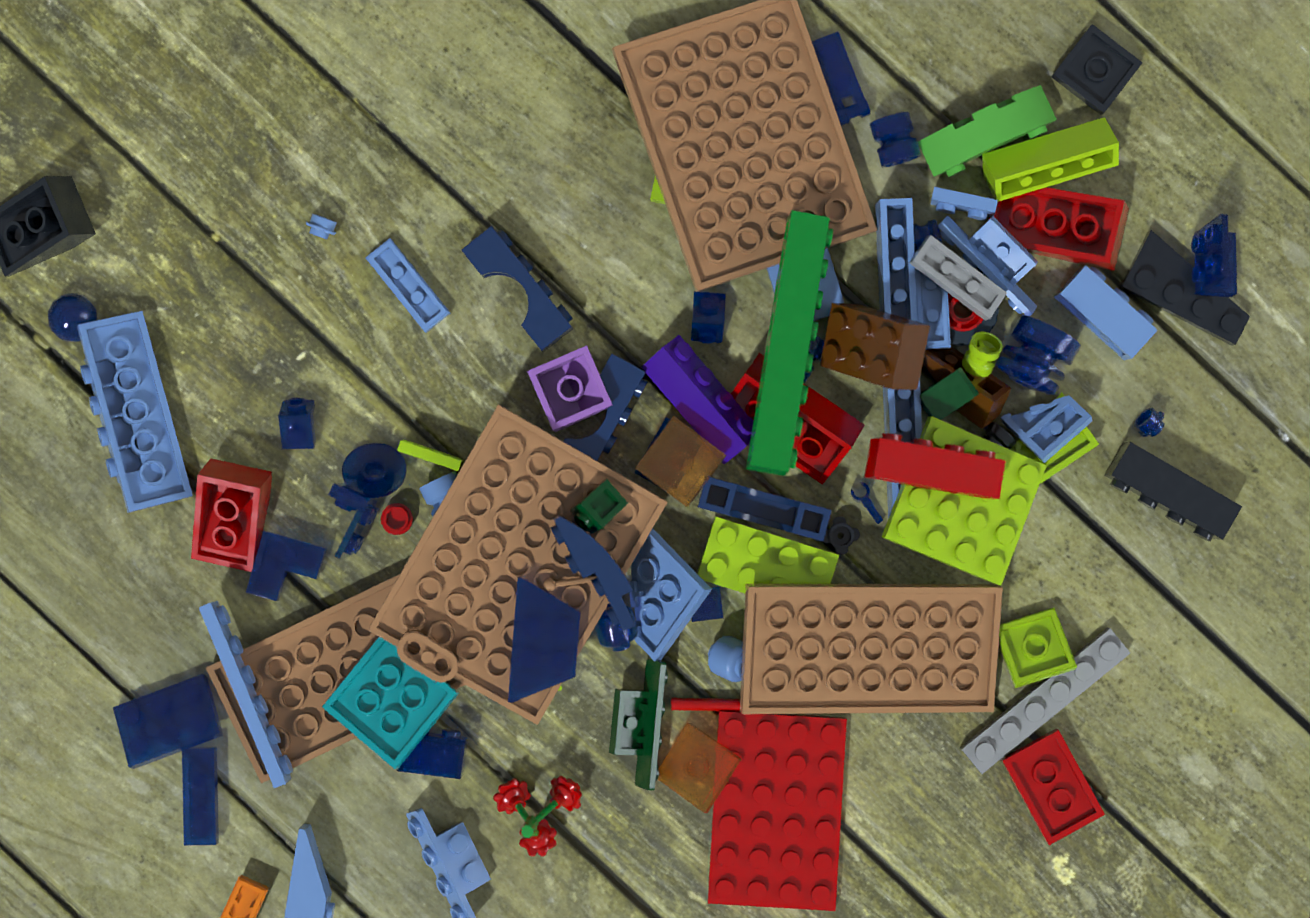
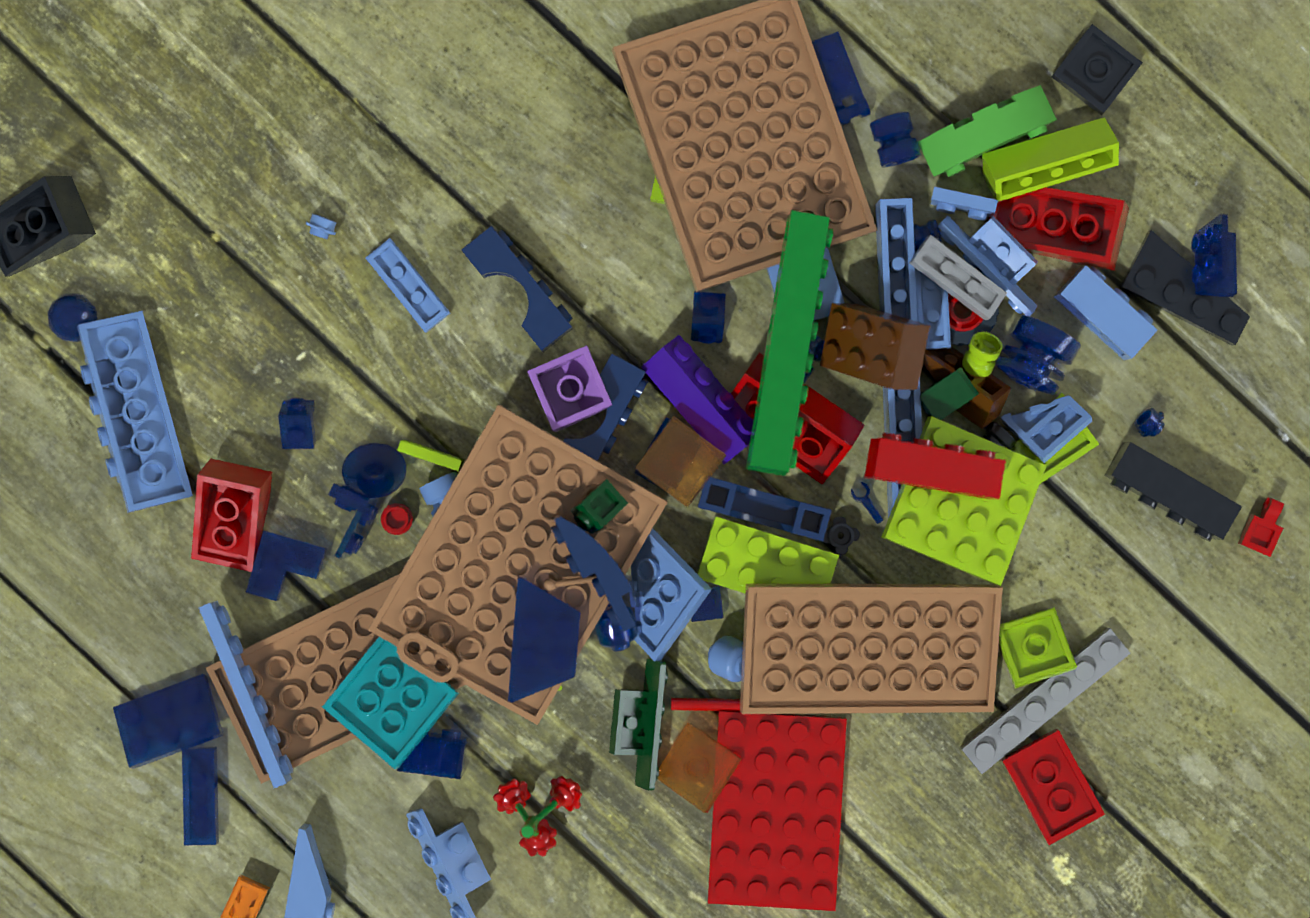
(1261, 532): none -> red plate

